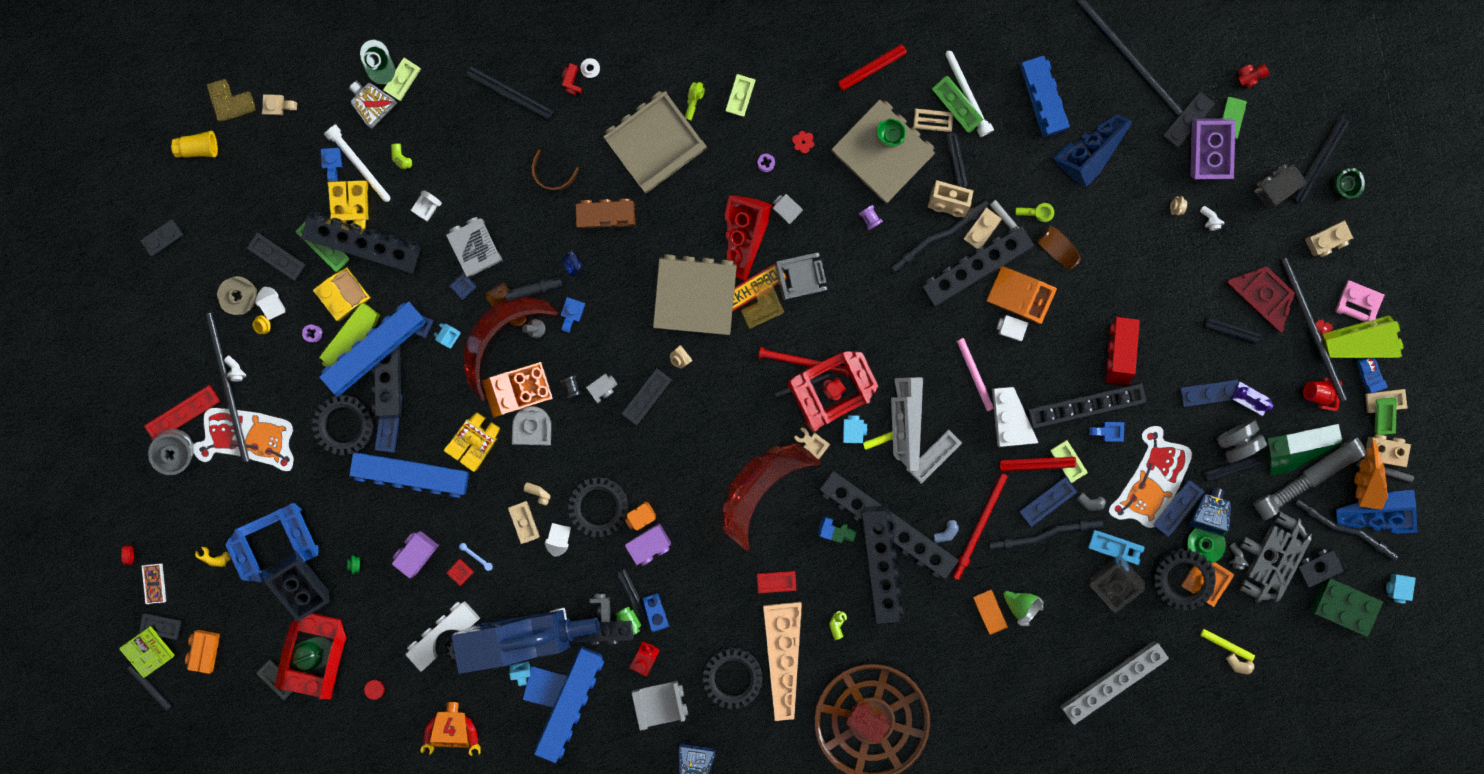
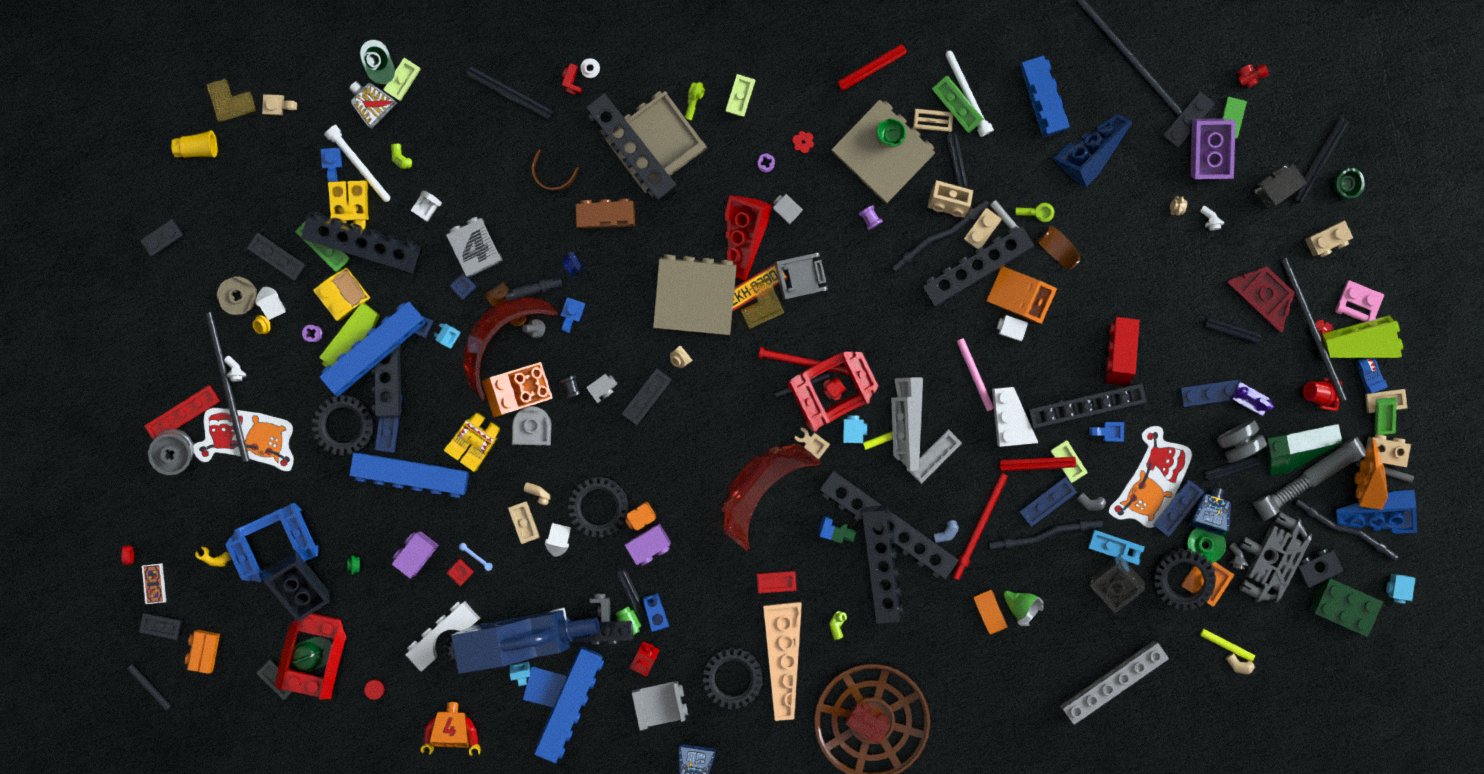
(146, 651): lime tile -> none
(604, 105): none -> black brick

